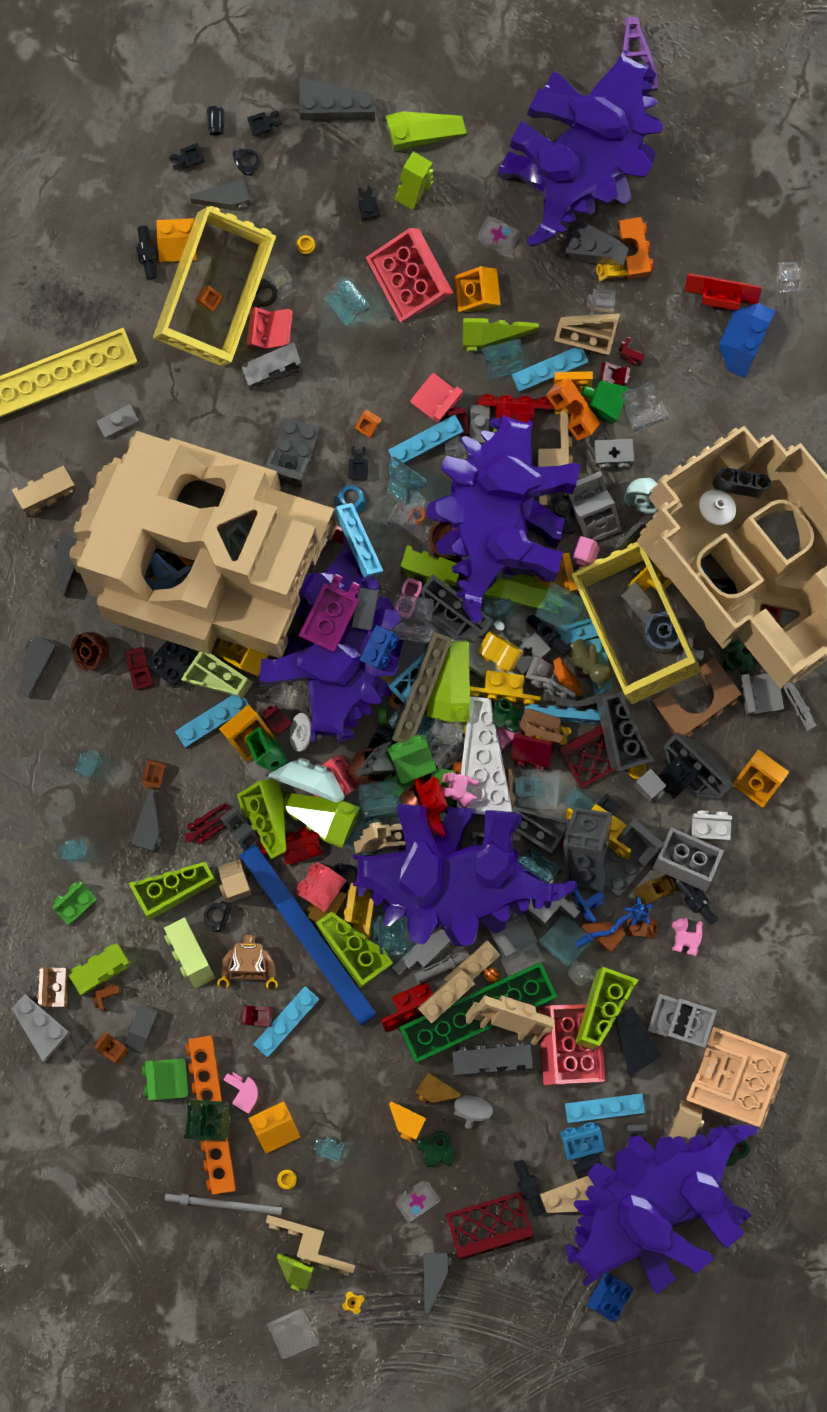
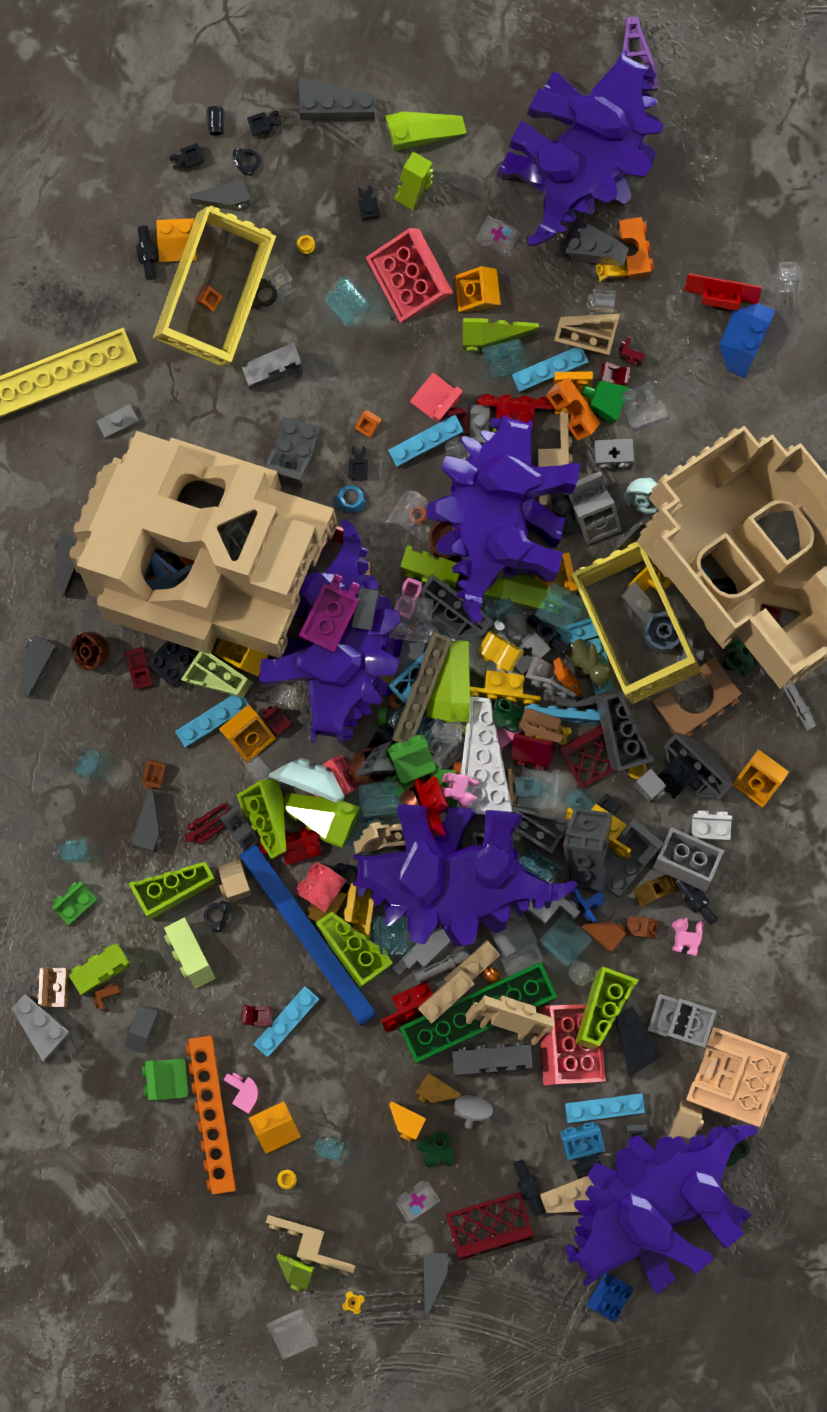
(44, 491): tan wedge -> none
(111, 1048): dark orange bracket -> none
(185, 1199): light grey bar -> none
(207, 1120): clear green slope -> none
(247, 962): medium nougat torso -> none
(266, 750): green torso -> none
(268, 328): coral bracket -> none
(300, 732): white dish -> none
(358, 540): medium azure plate -> none
(379, 648): blue bracket -> none
(403, 480): clear light blue bracket -> none
(585, 552): bright pink brick -> none
(639, 912): blue piece -> none
(712, 511): white dish -> none
(749, 479): black beam -> none
(760, 694): light grey bracket -> none

